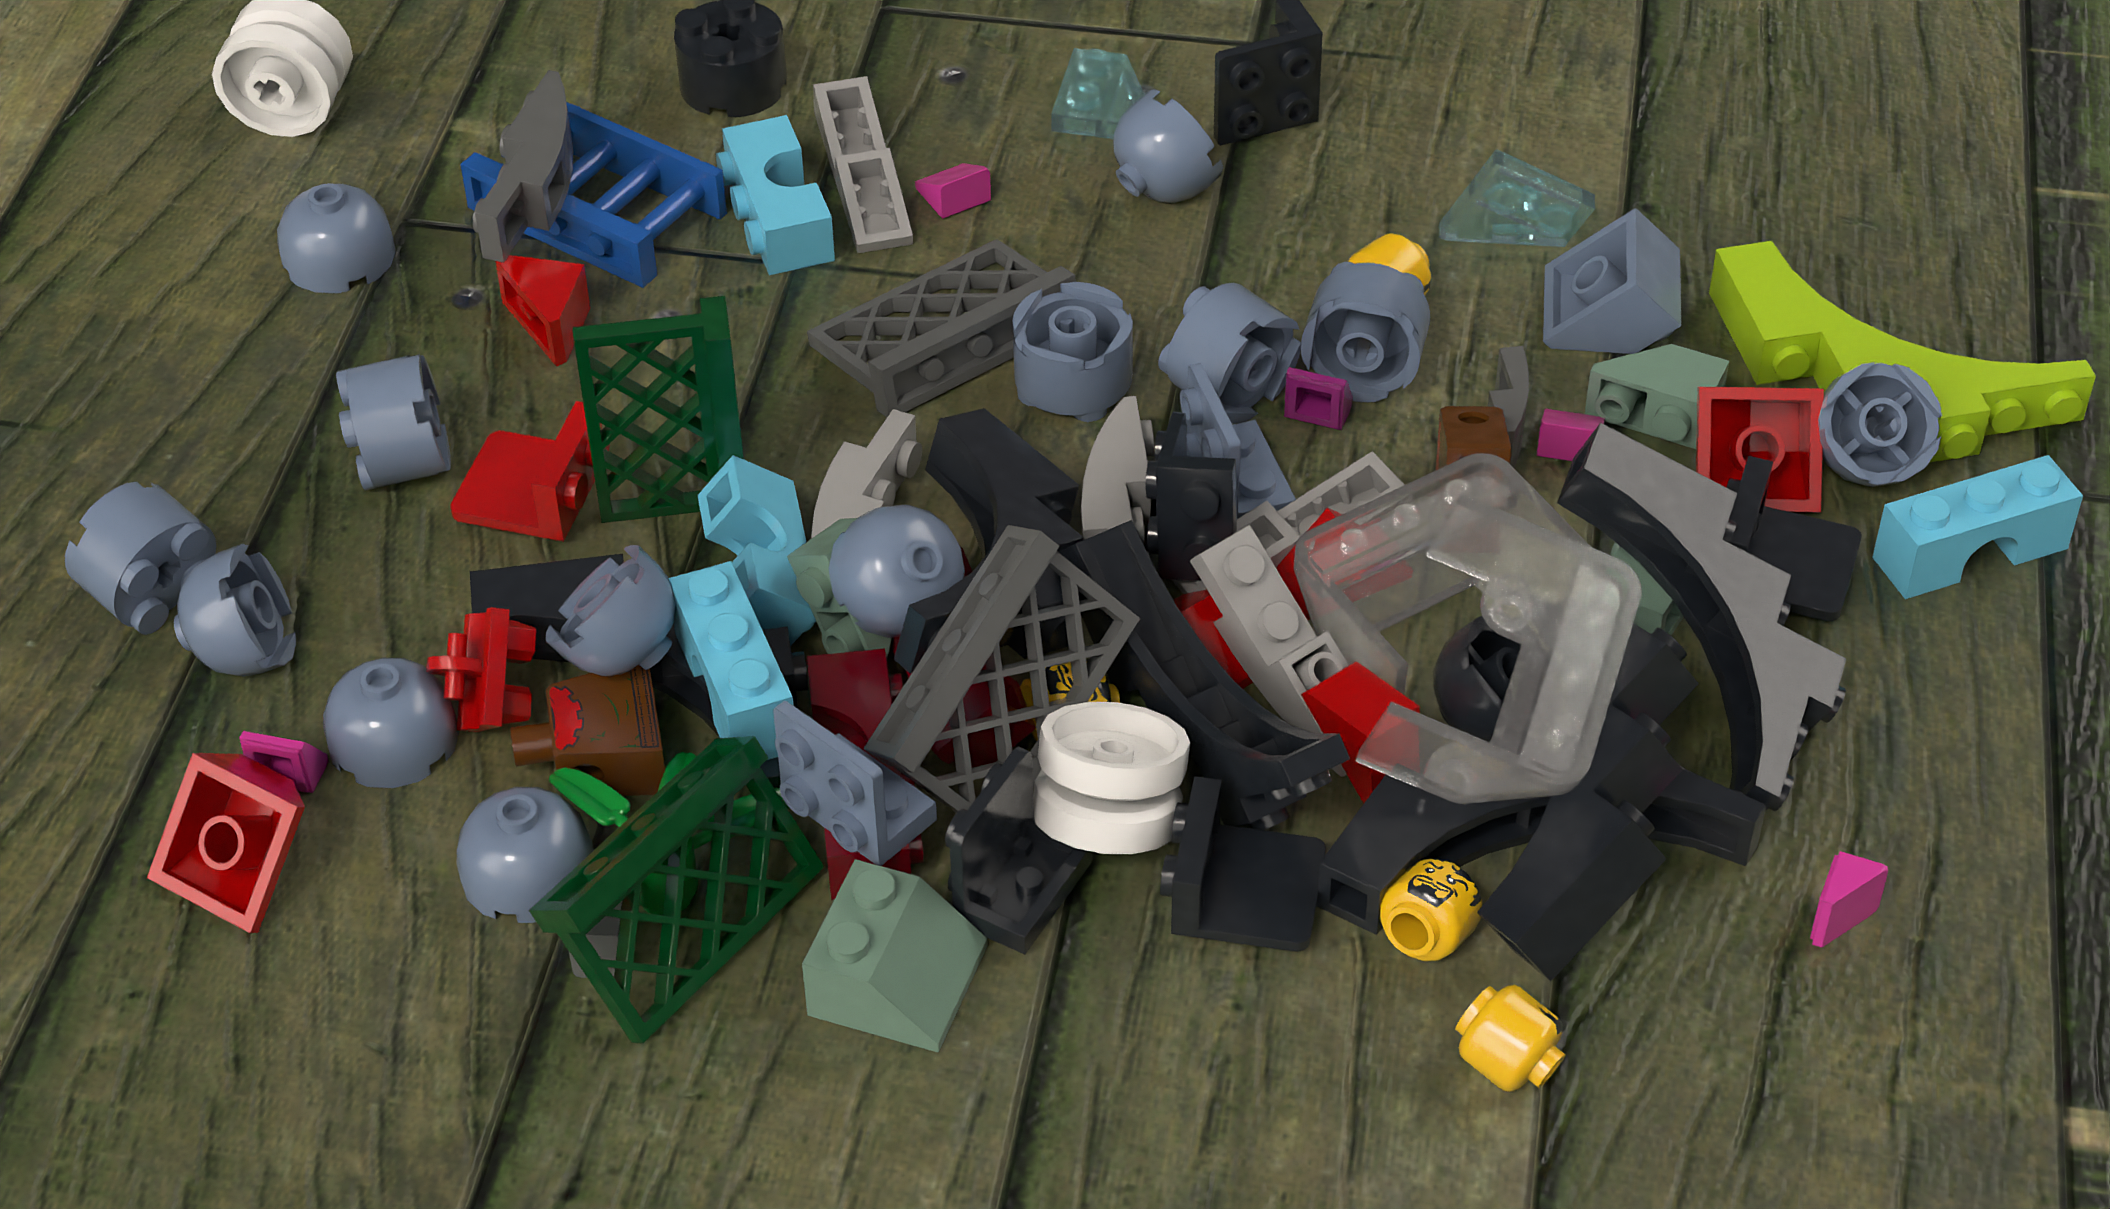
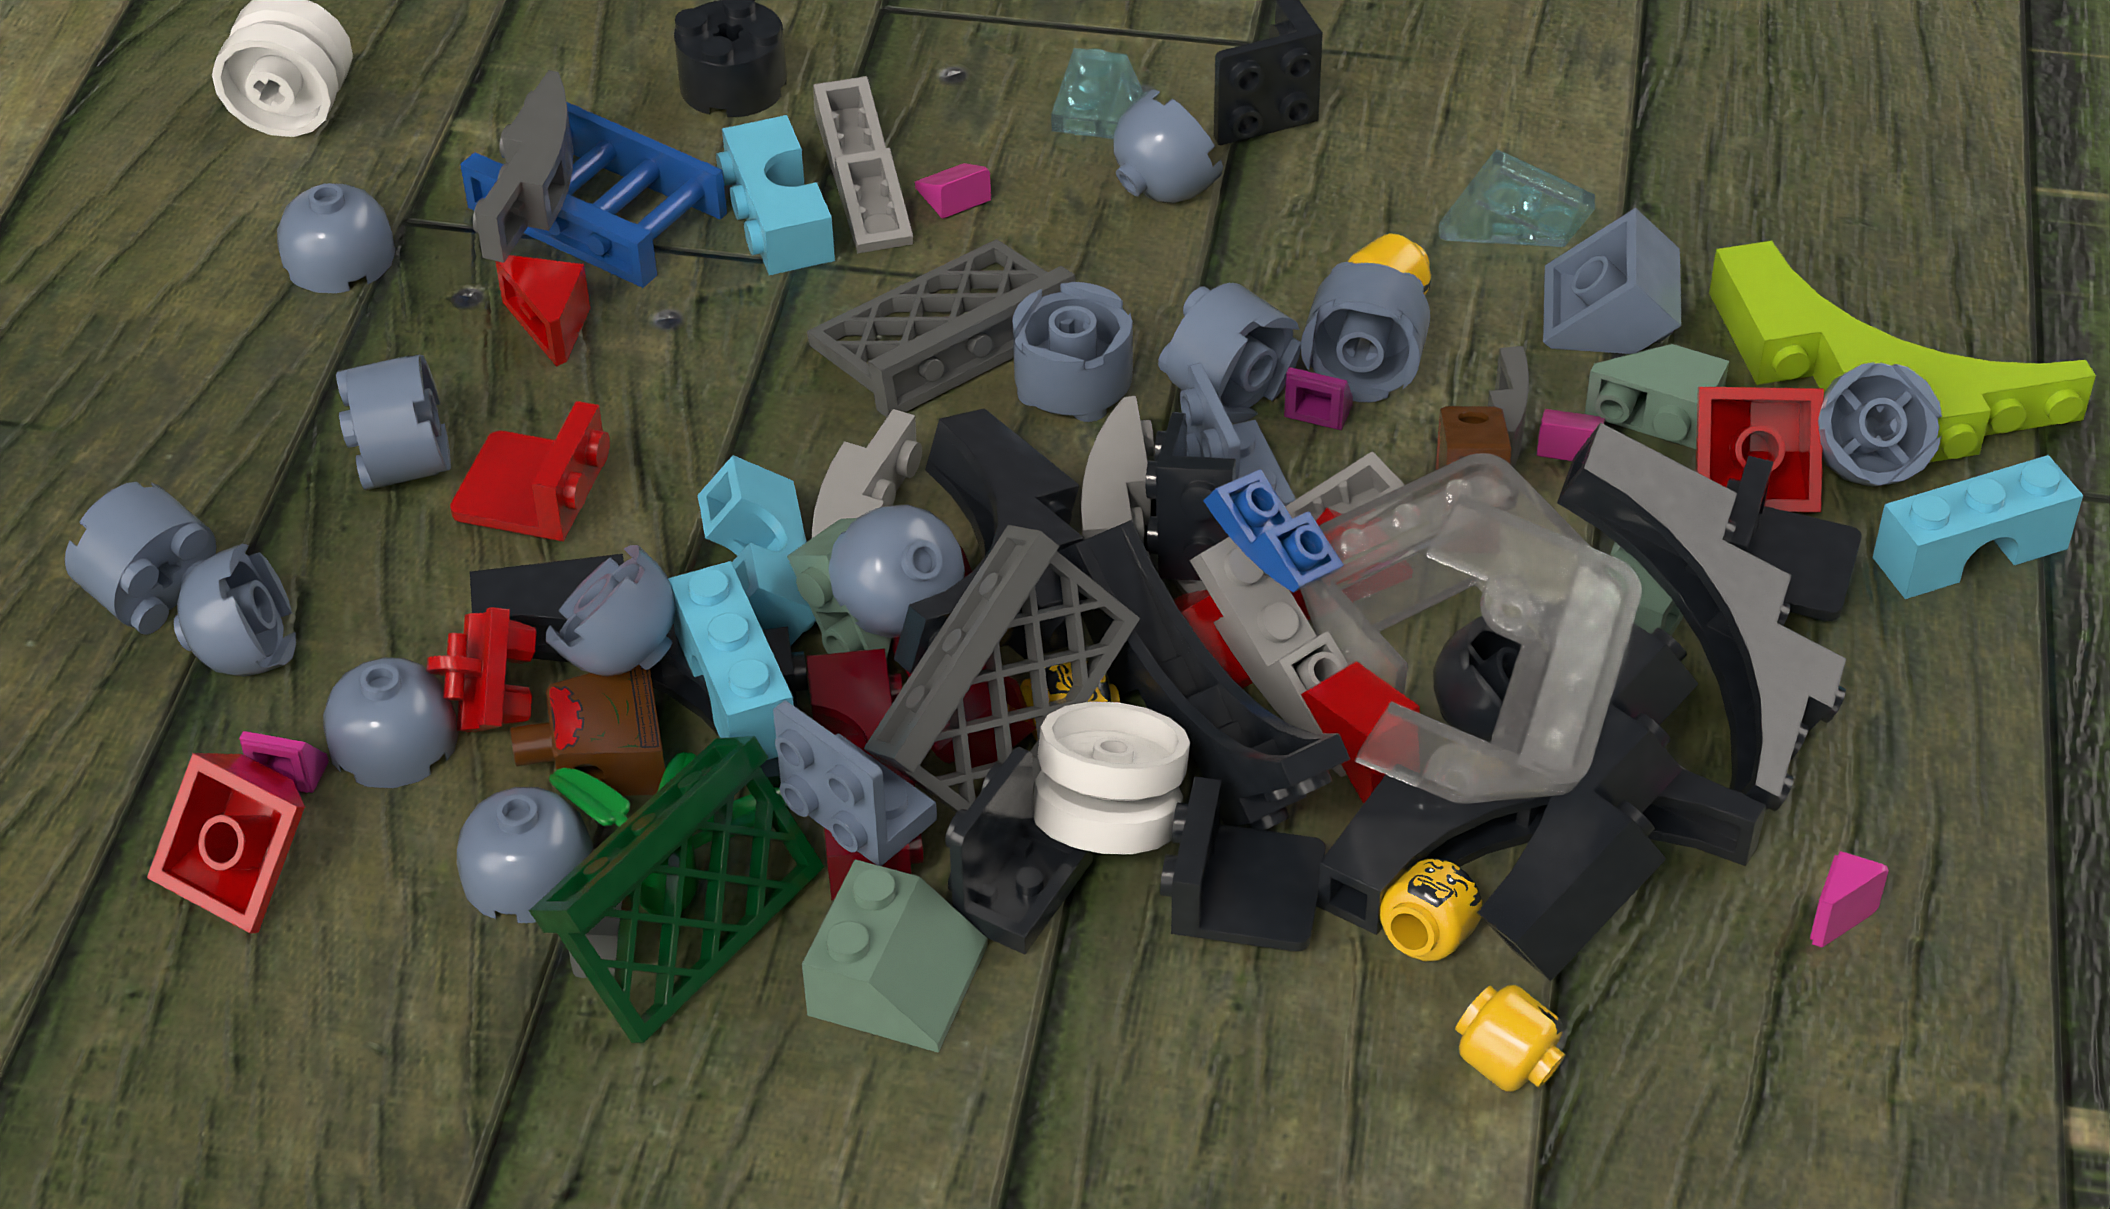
(713, 398): dark green fence -> none
(1259, 524): none -> blue slope

